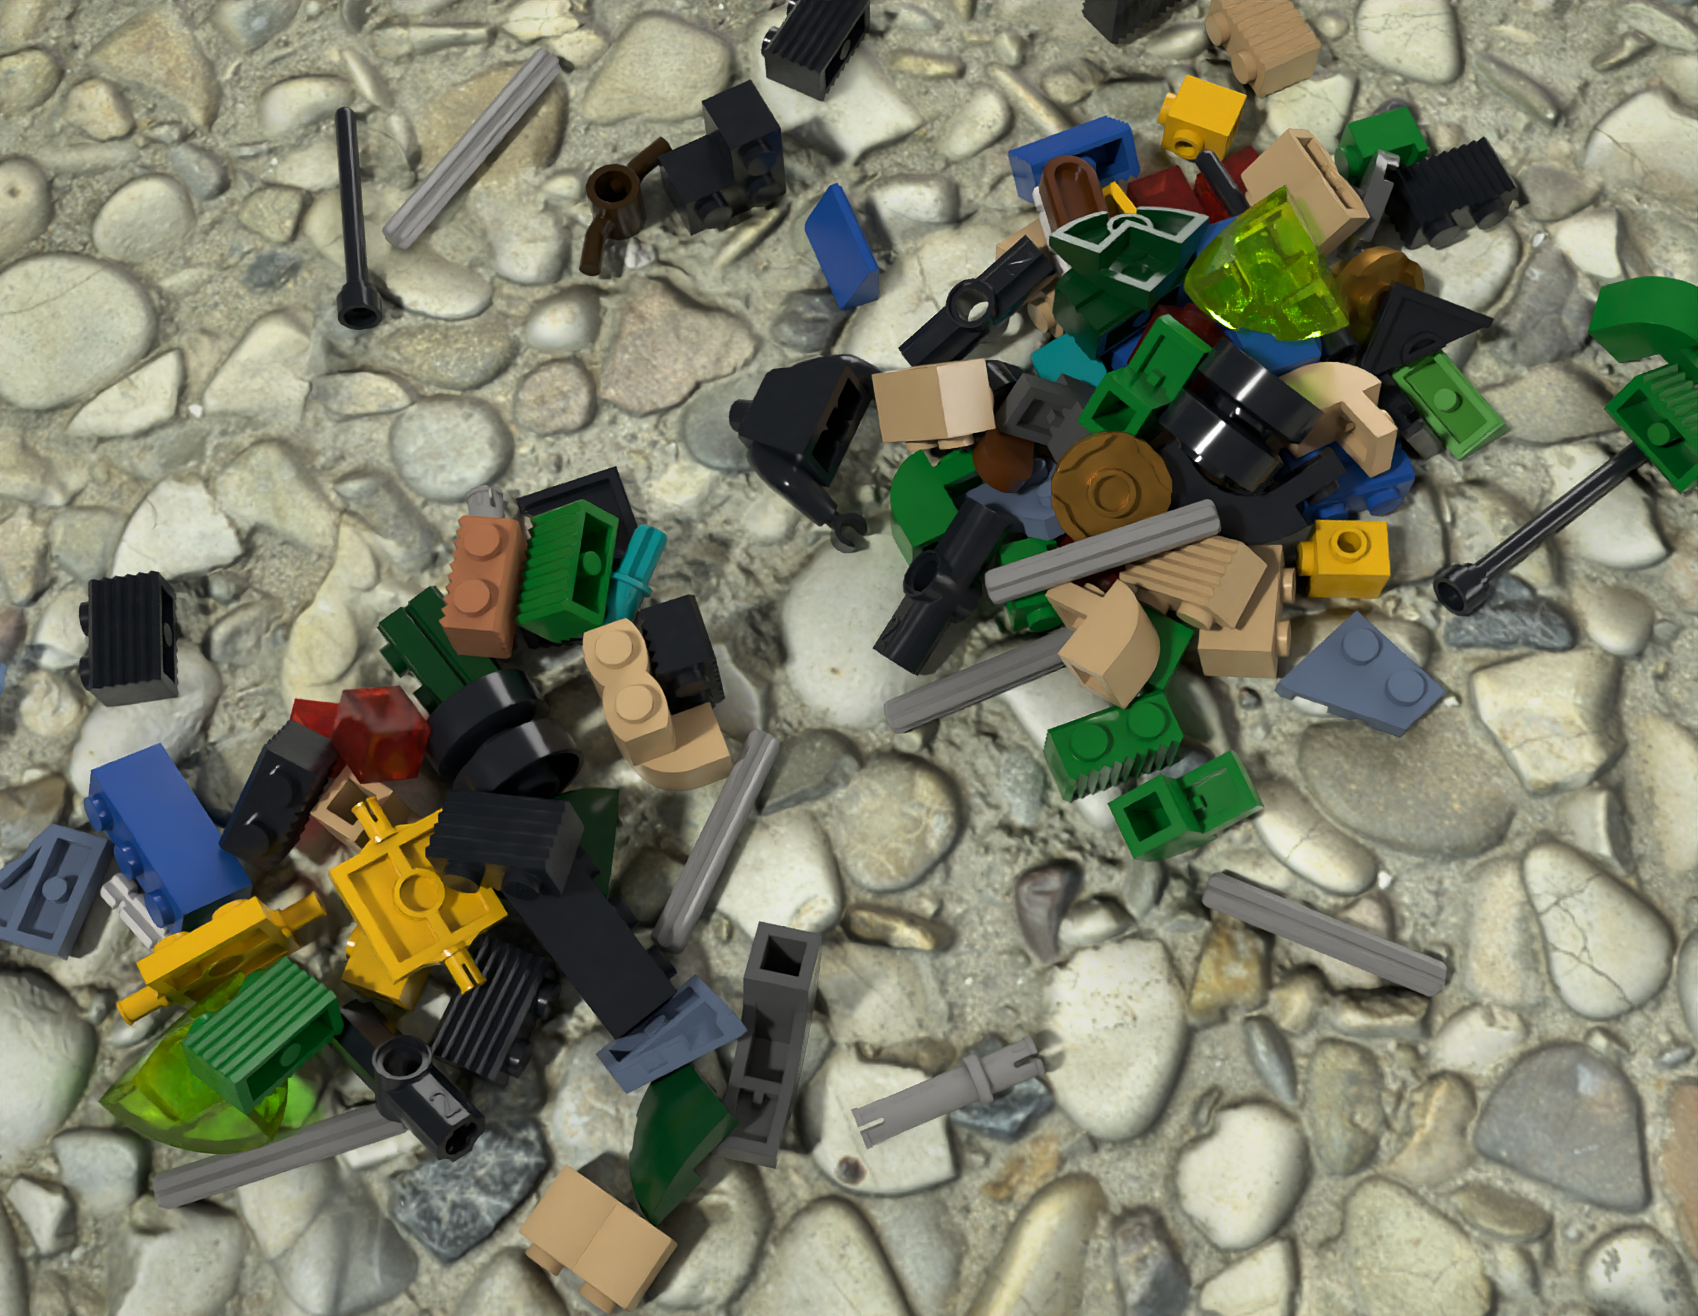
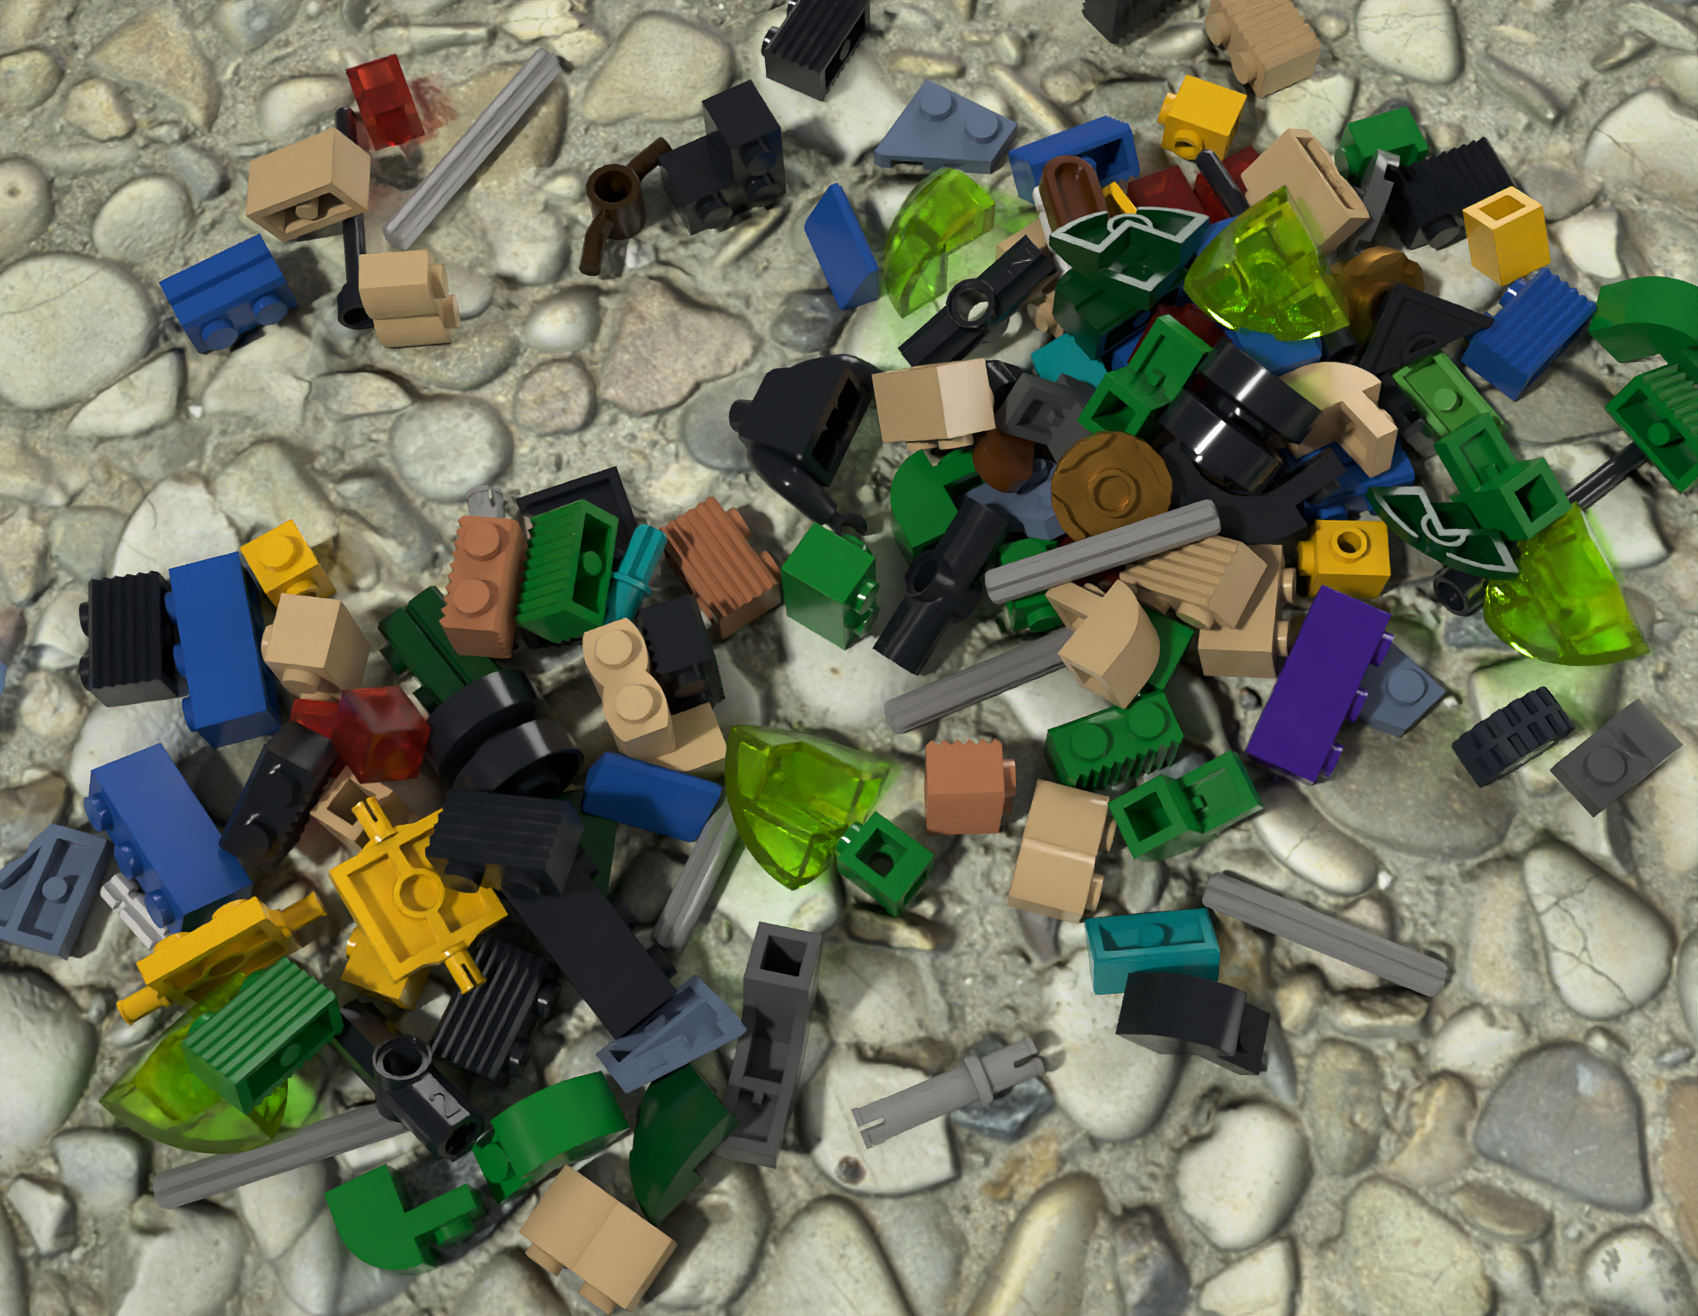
(220, 651): none -> blue brick
(229, 294): none -> blue brick
(286, 564): none -> yellow brick
(308, 185): none -> tan brick
(315, 648): none -> tan brick
(385, 102): none -> clear red brick
(389, 1232): none -> green brick
(407, 298): none -> tan brick
(546, 1132): none -> green brick
(649, 796): none -> blue slope
(720, 567): none -> nougat brick
(797, 797): none -> clear neon green brick
(831, 585): none -> green brick
(883, 839): none -> green brick
(928, 227): none -> clear neon green brick
(946, 132): none -> sand blue wing
(967, 787): none -> nougat brick
(1060, 852): none -> tan brick
(1150, 943): none -> teal slope
(1193, 1018): none -> black brick
(1319, 686): none -> dark purple brick
(1443, 532): none -> dark green brick
(1496, 488): none -> green brick
(1507, 236): none -> yellow brick
(1512, 736): none -> black wheel
(1528, 332): none -> blue brick
(1565, 600): none -> clear neon green brick
(1616, 757): none -> dark grey brick

